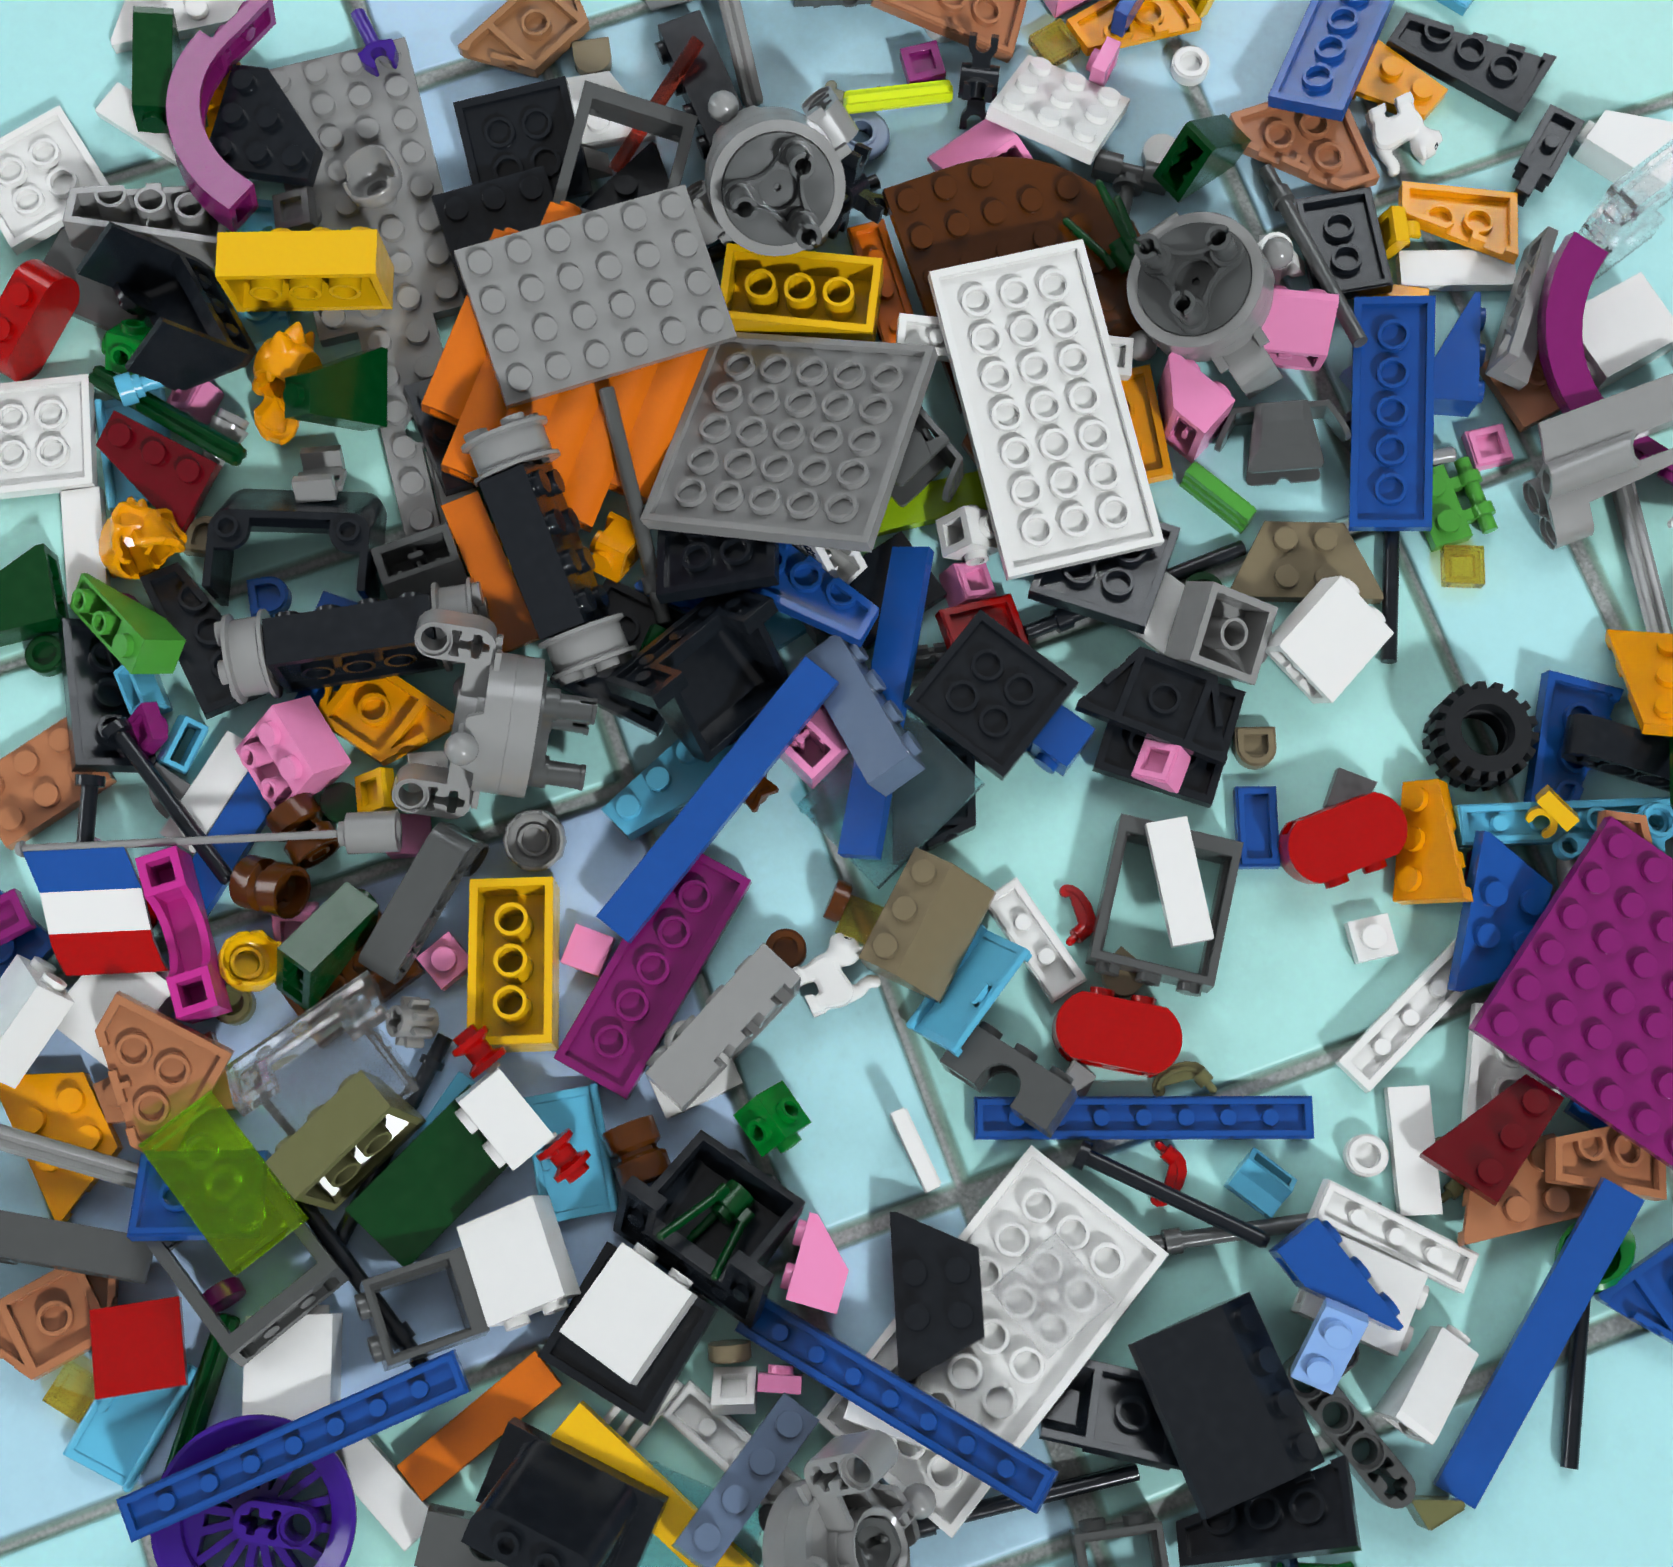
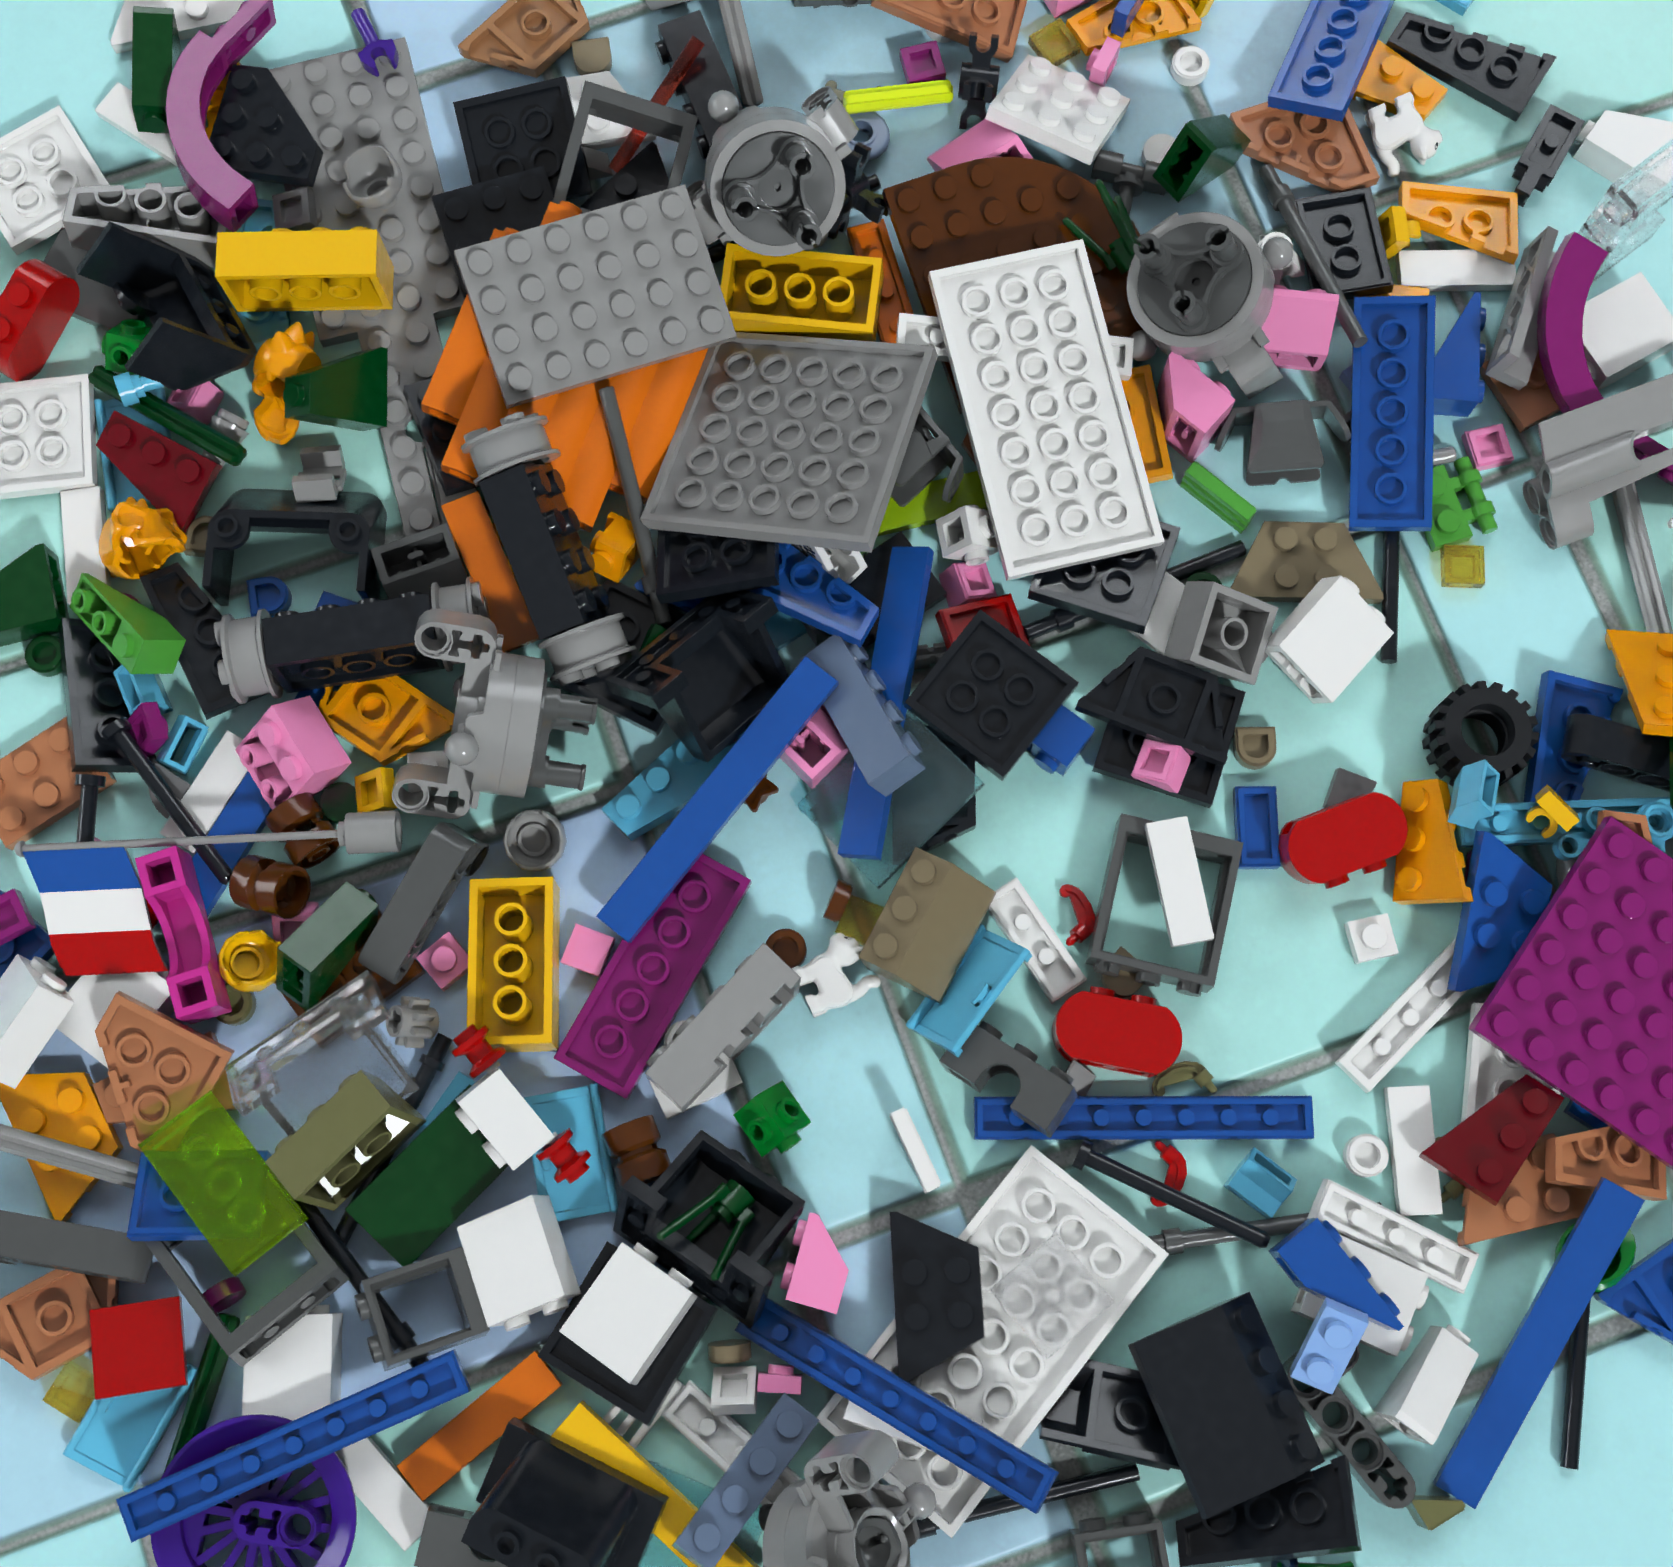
(414, 833): bright pink slope -> none
(1474, 794): none -> medium azure piece

